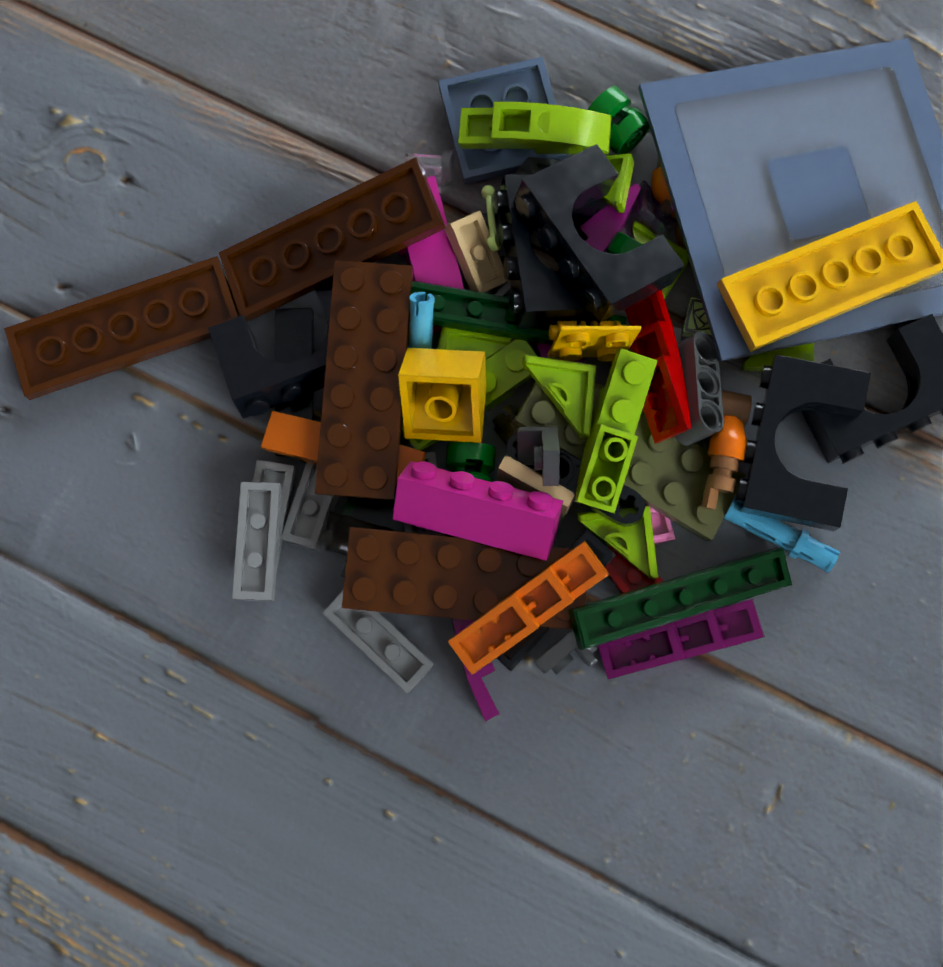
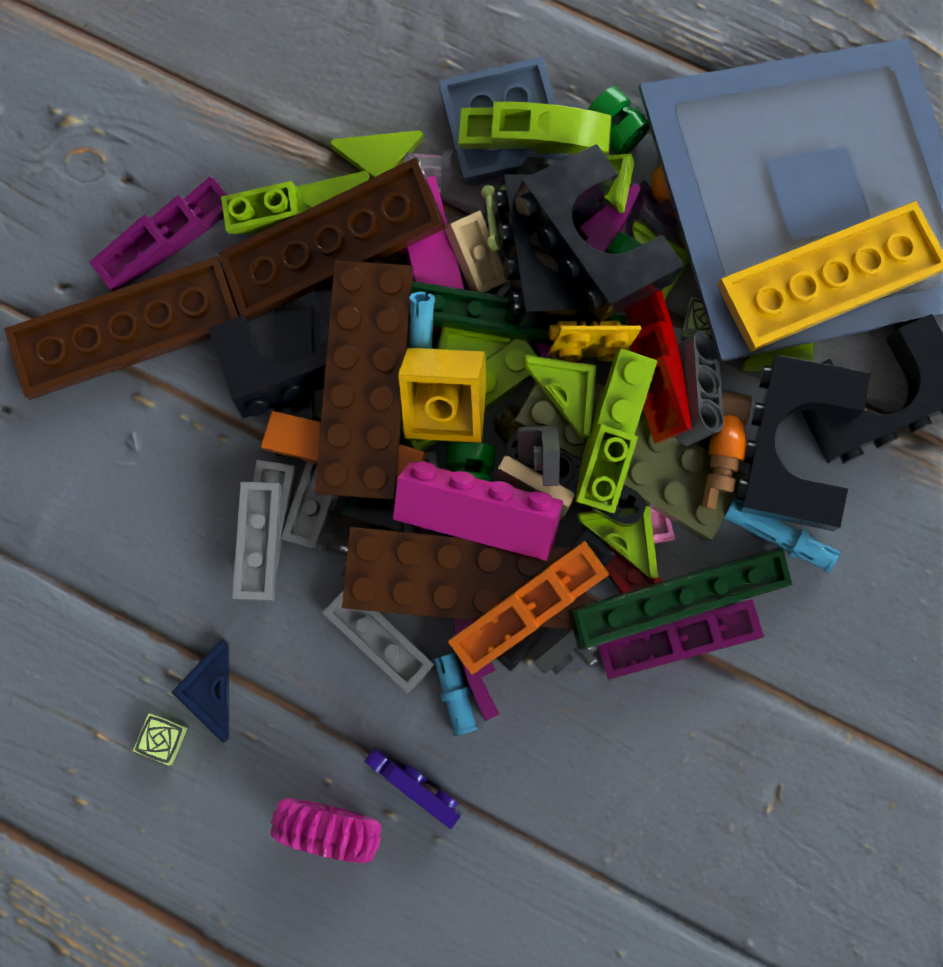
(160, 739): none -> tile
(161, 236): none -> magenta slope
(207, 691): none -> dark blue tile
(267, 206): none -> lime slope
(326, 830): none -> dark pink gear
(379, 151): none -> lime tile
(411, 783): none -> dark purple plate
(455, 694): none -> medium azure pin

